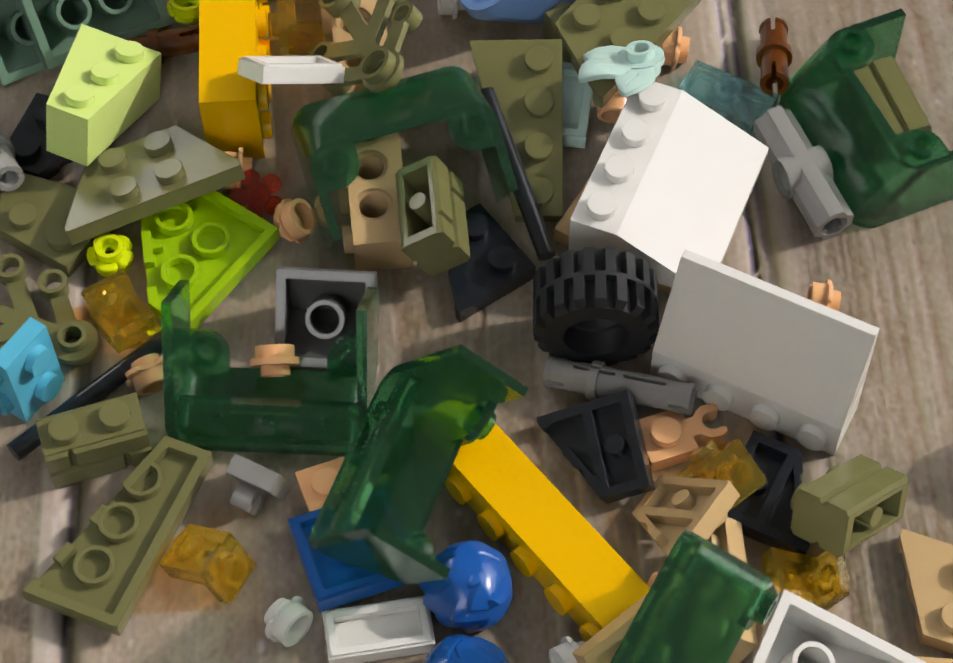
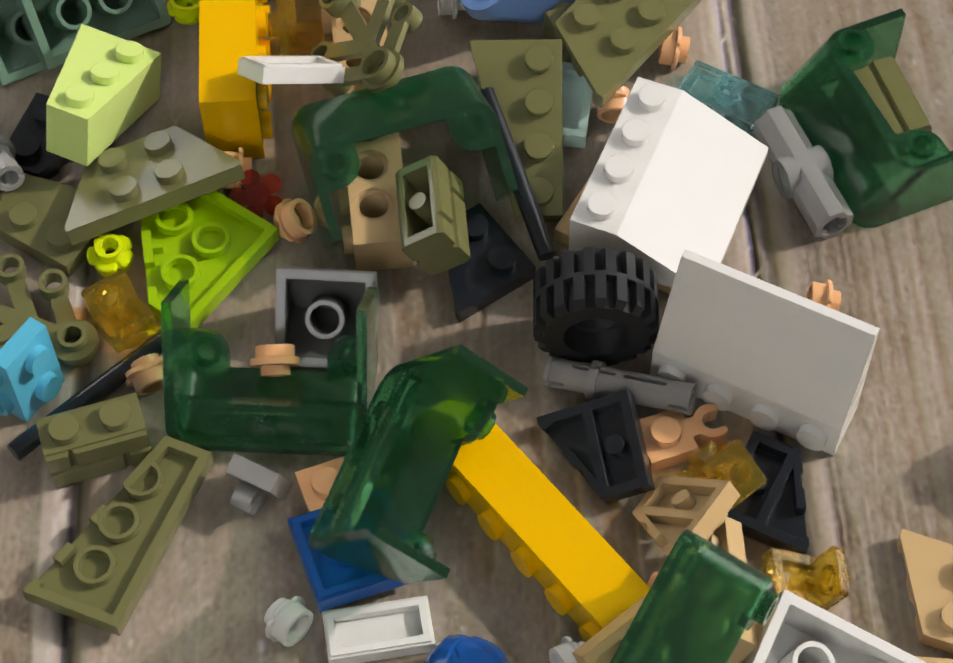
(171, 42): reddish brown pin -> none
(209, 559): clear yellow bracket -> none
(475, 589): blue hair -> none
(630, 66): light aqua plate -> none
(774, 56): reddish brown pin -> none
(848, 504): olive brick -> none

